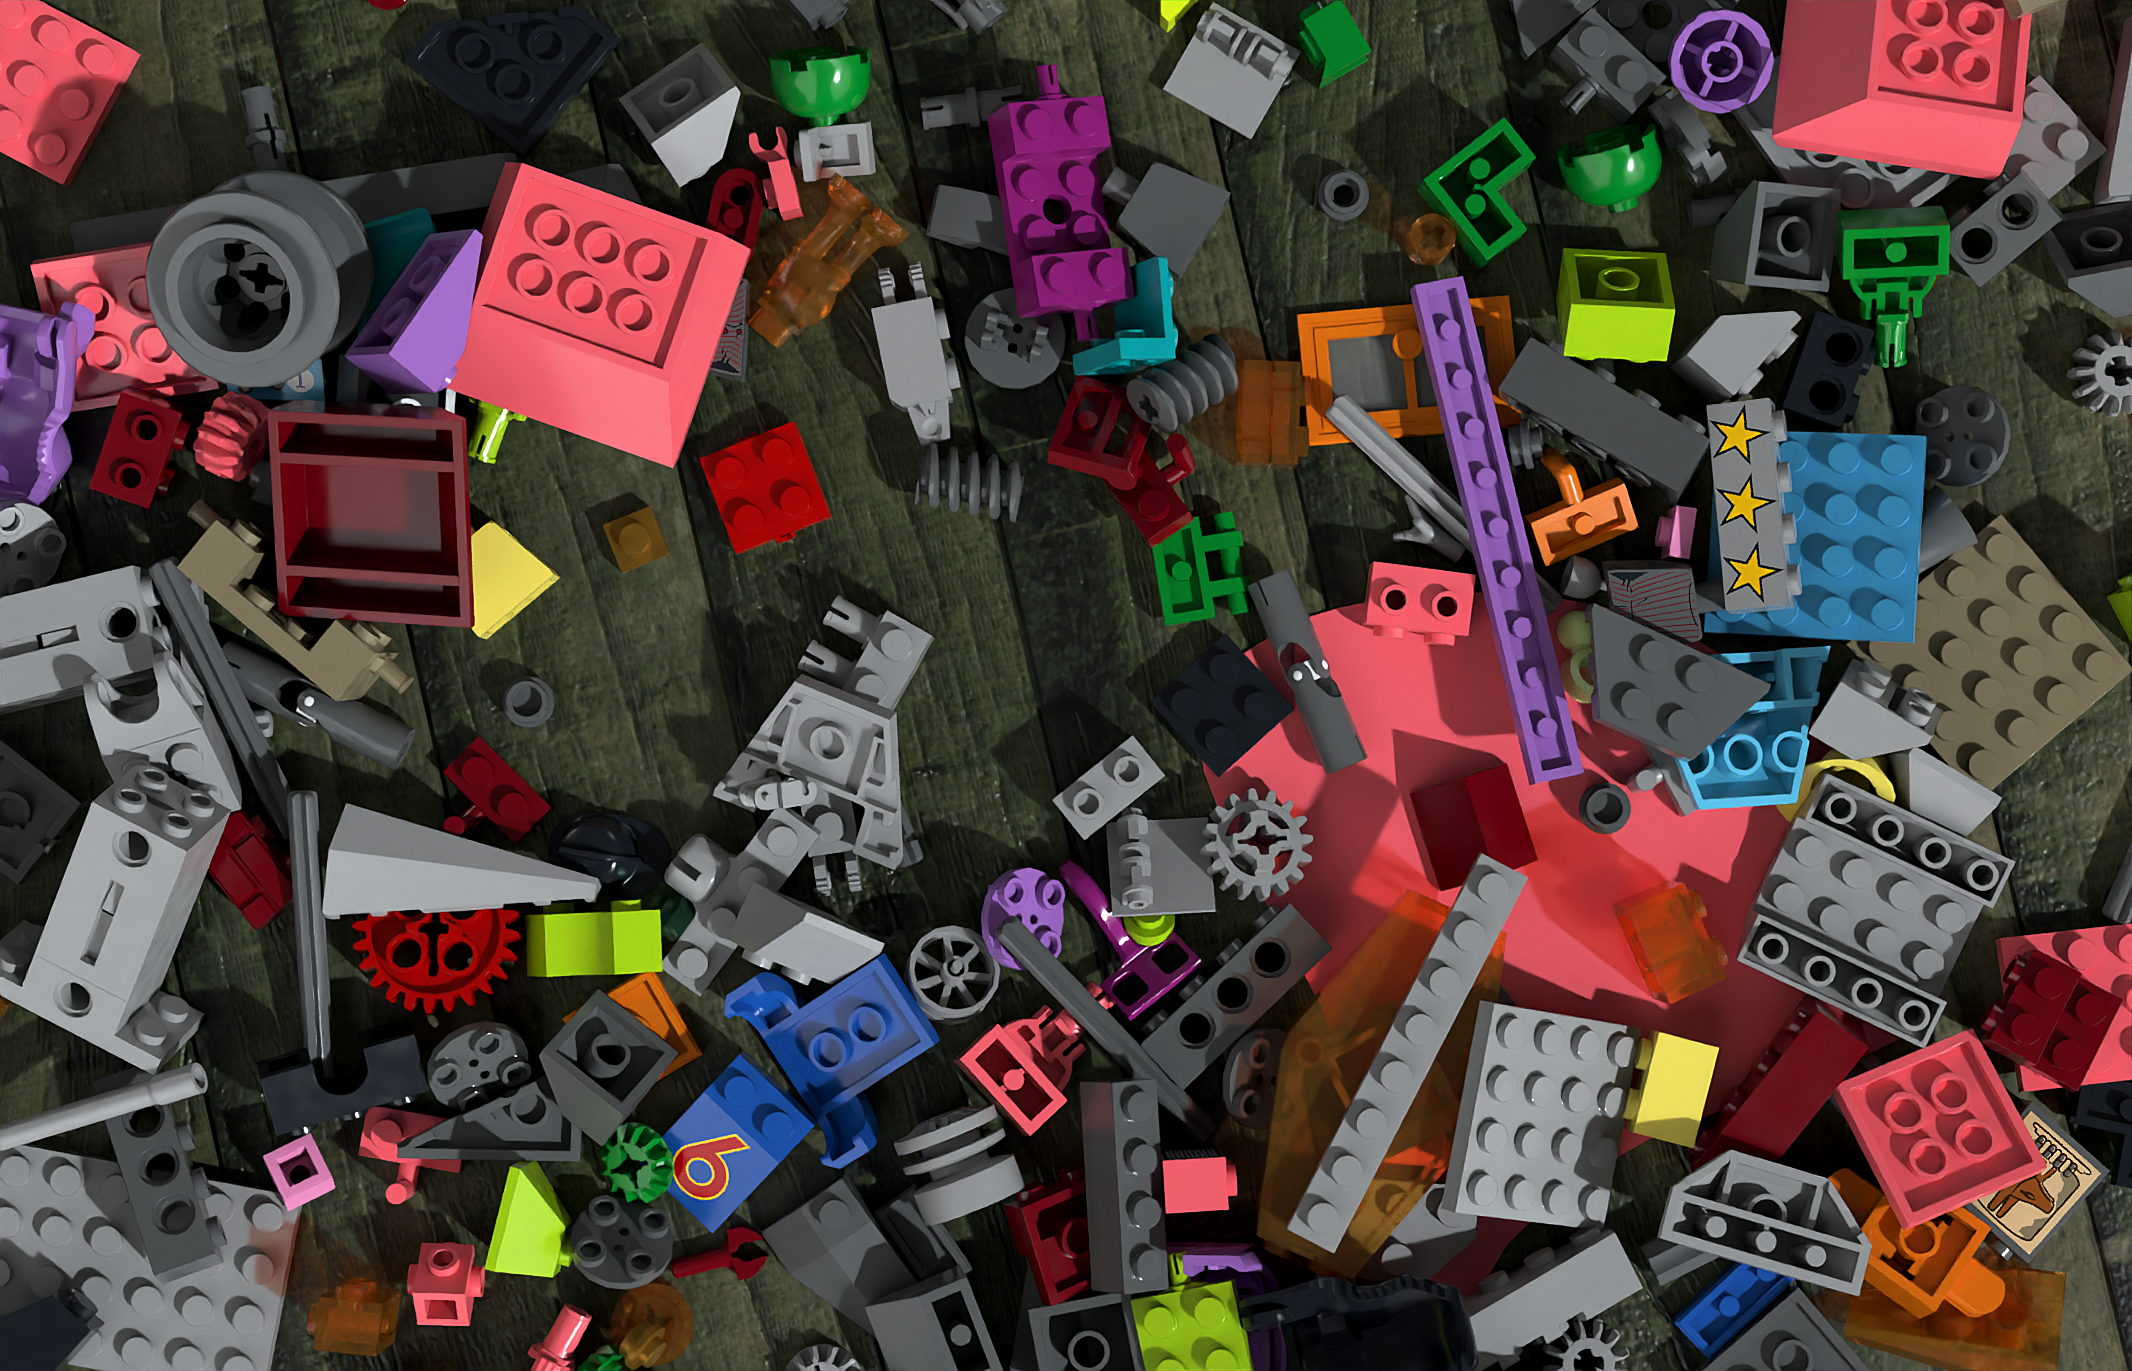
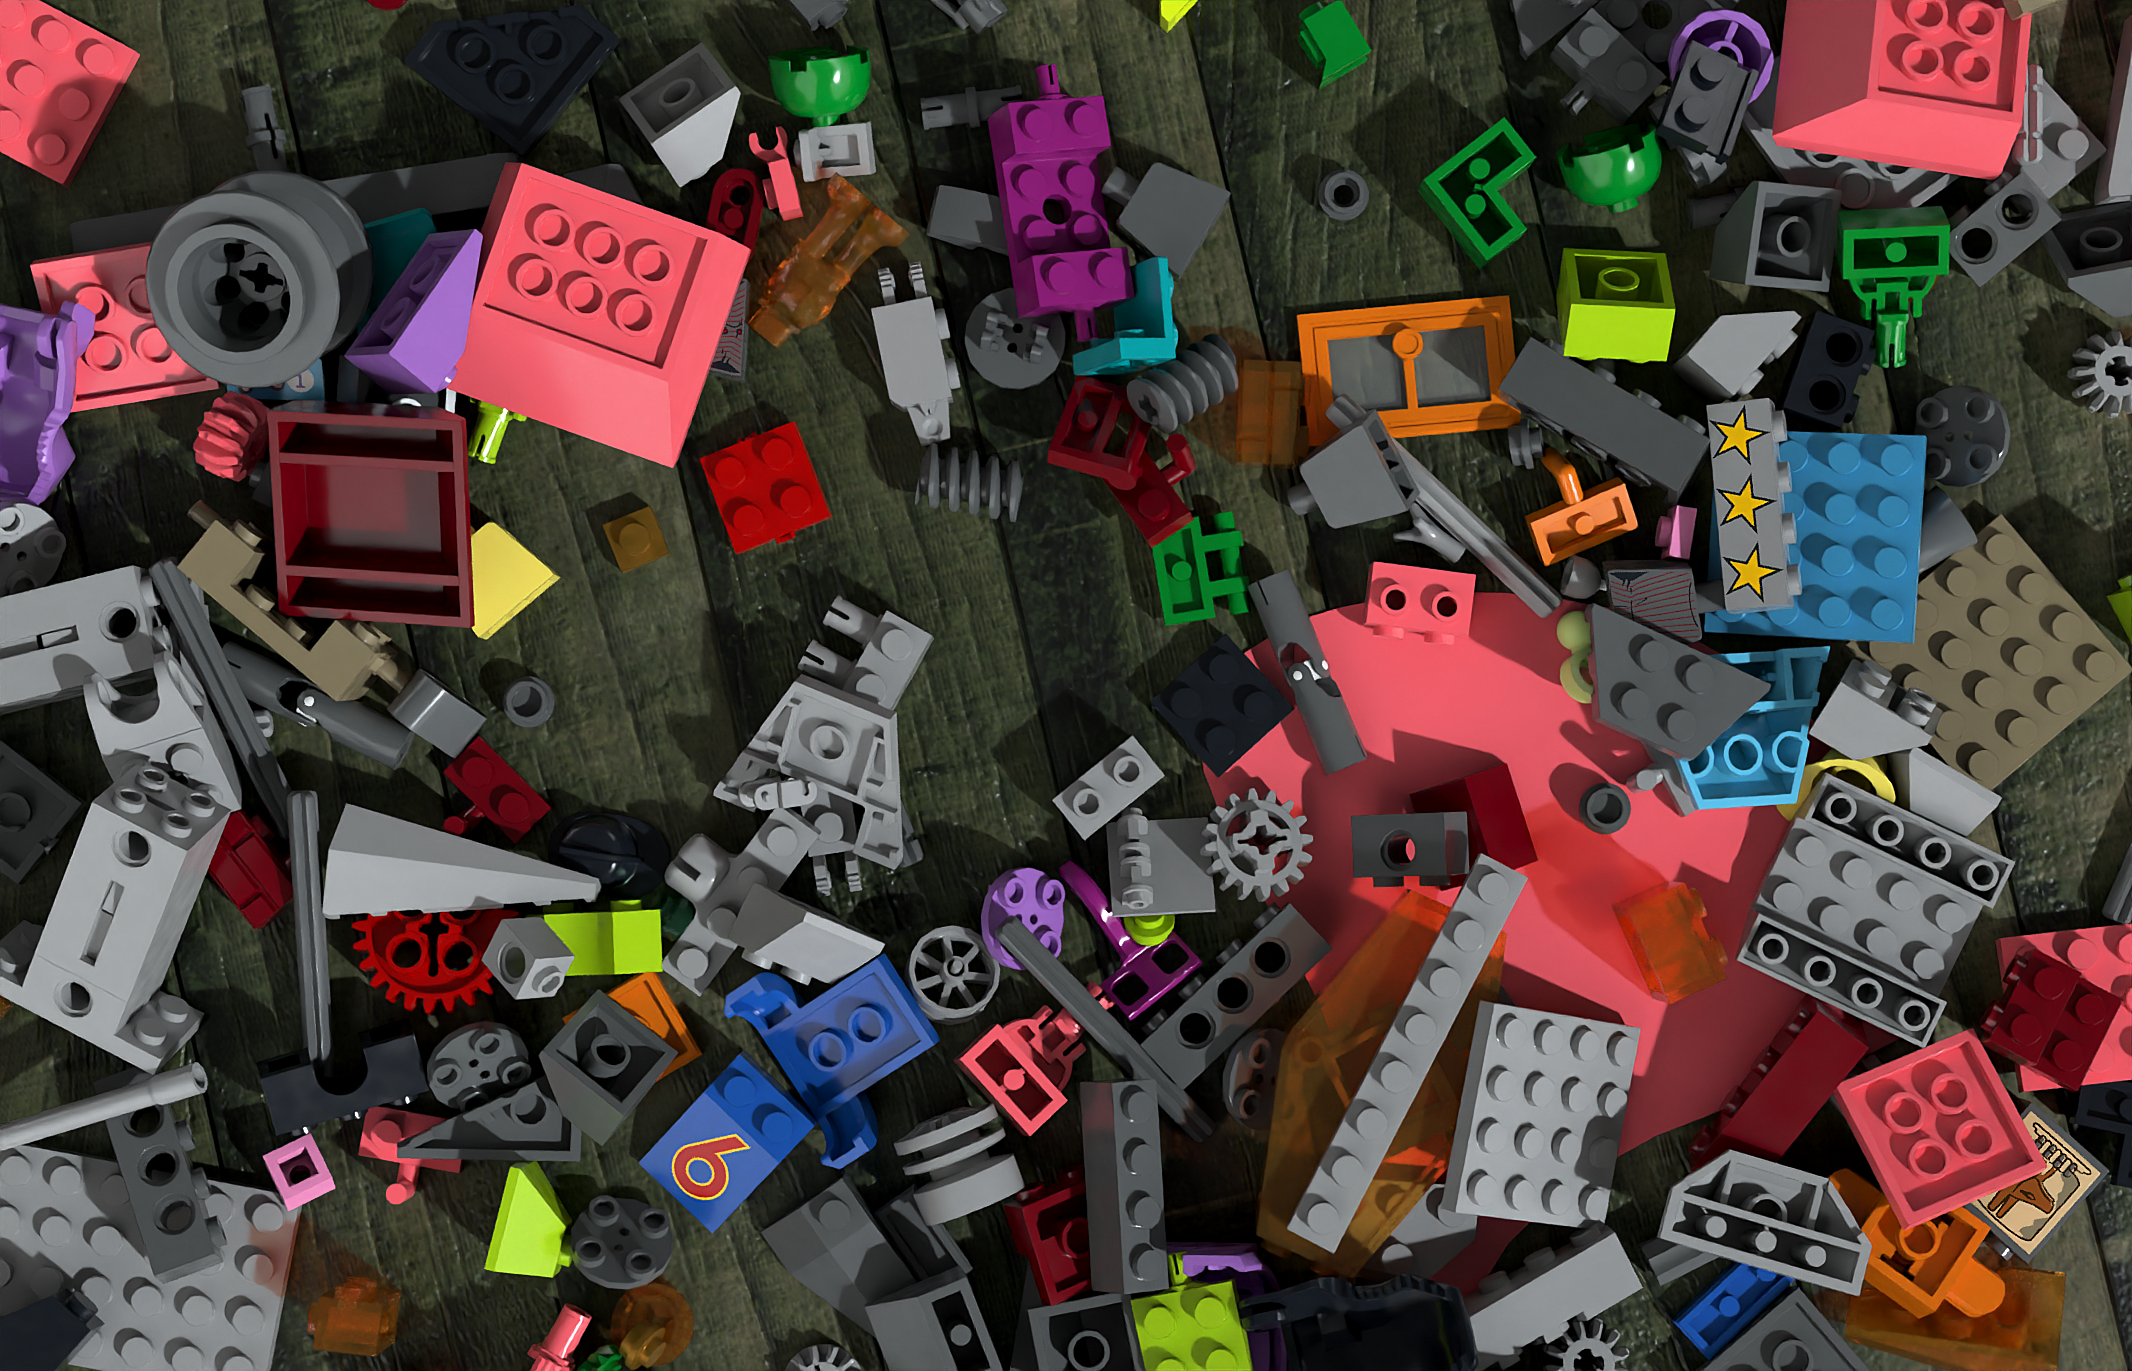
(140, 447): dark red brick -> none
(437, 713): none -> dark grey beam
(445, 1284): coral brick -> none
(528, 958): none -> light grey brick
(640, 1144): green gear -> none
(722, 1256): dark red bar -> none
(1197, 1180): coral brick -> none
(1231, 70): light grey hinge -> none
(1354, 476): none -> dark grey torso
(1429, 224): clear orange bush -> none
(1438, 843): none -> dark grey brick
(1496, 530): medium lavender plate -> none
(1670, 1087): light yellow brick -> none
(1706, 102): none -> black plate
(2028, 148): none -> axle

